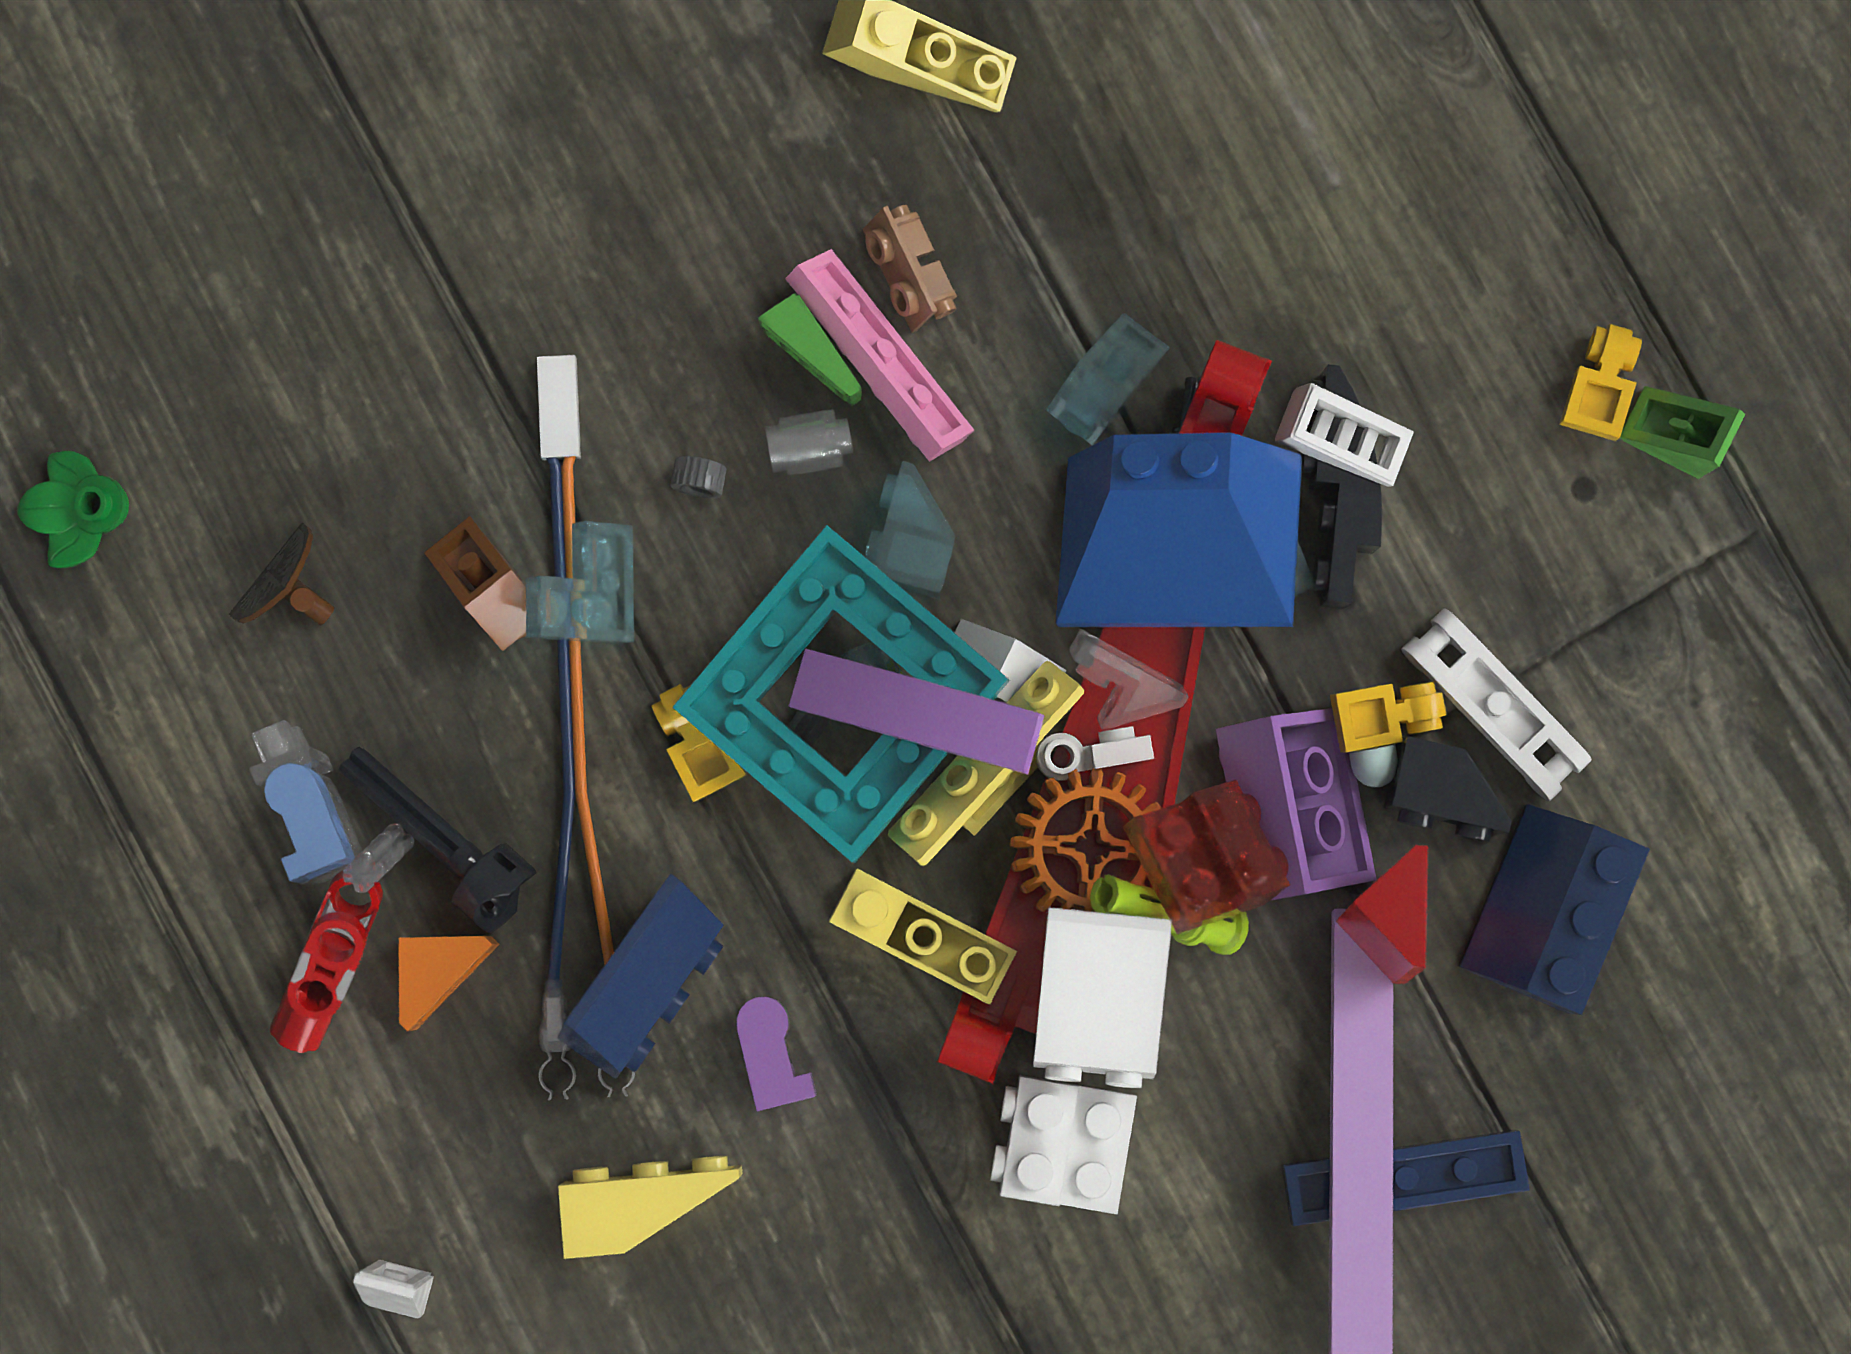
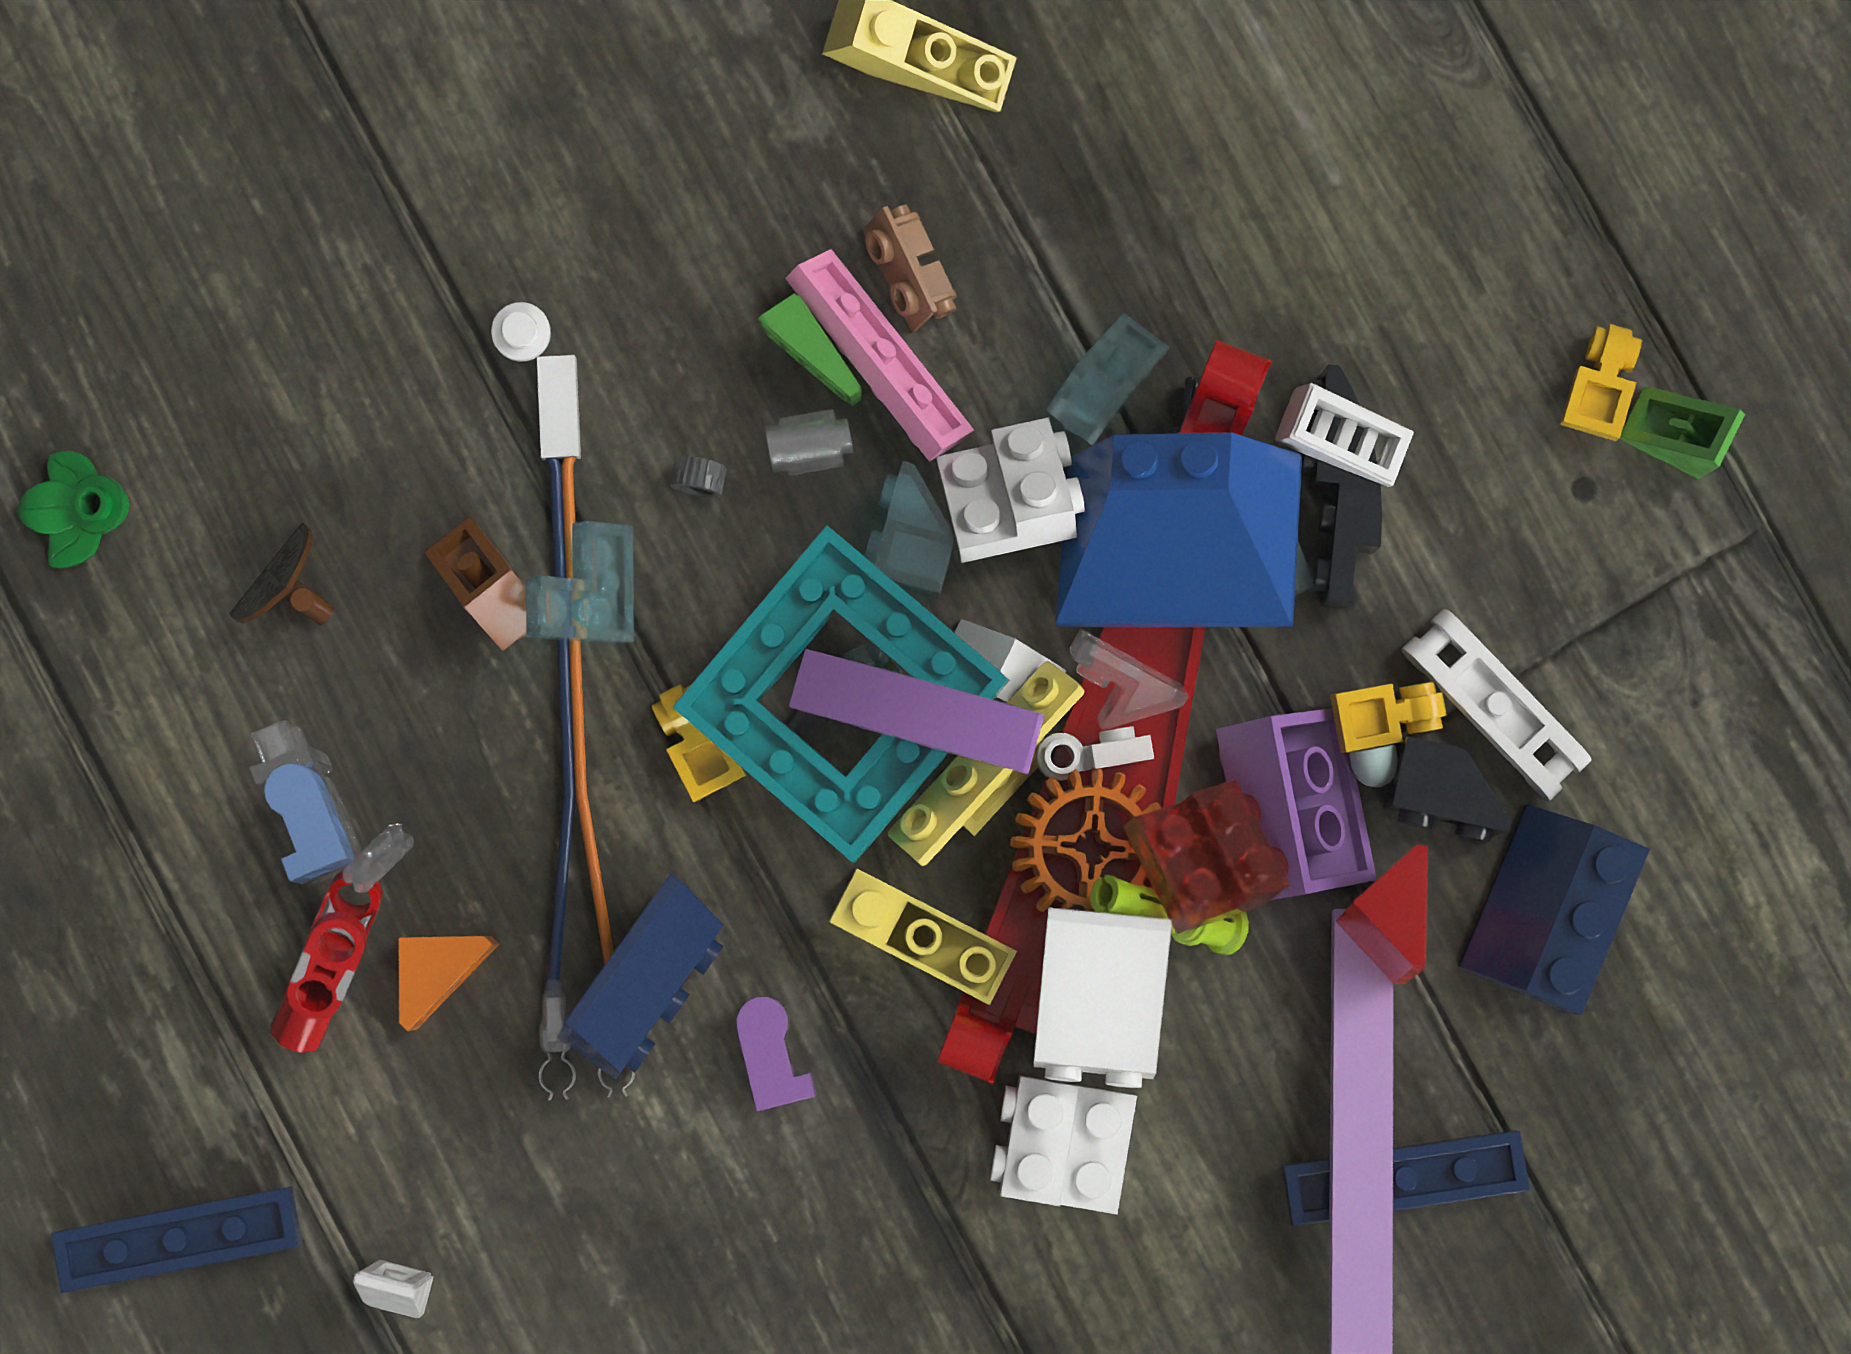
(176, 1239): none -> dark blue plate
(485, 878): black piece -> none
(521, 331): none -> white plate
(621, 1211): light yellow slope -> none
(1011, 491): none -> white plate

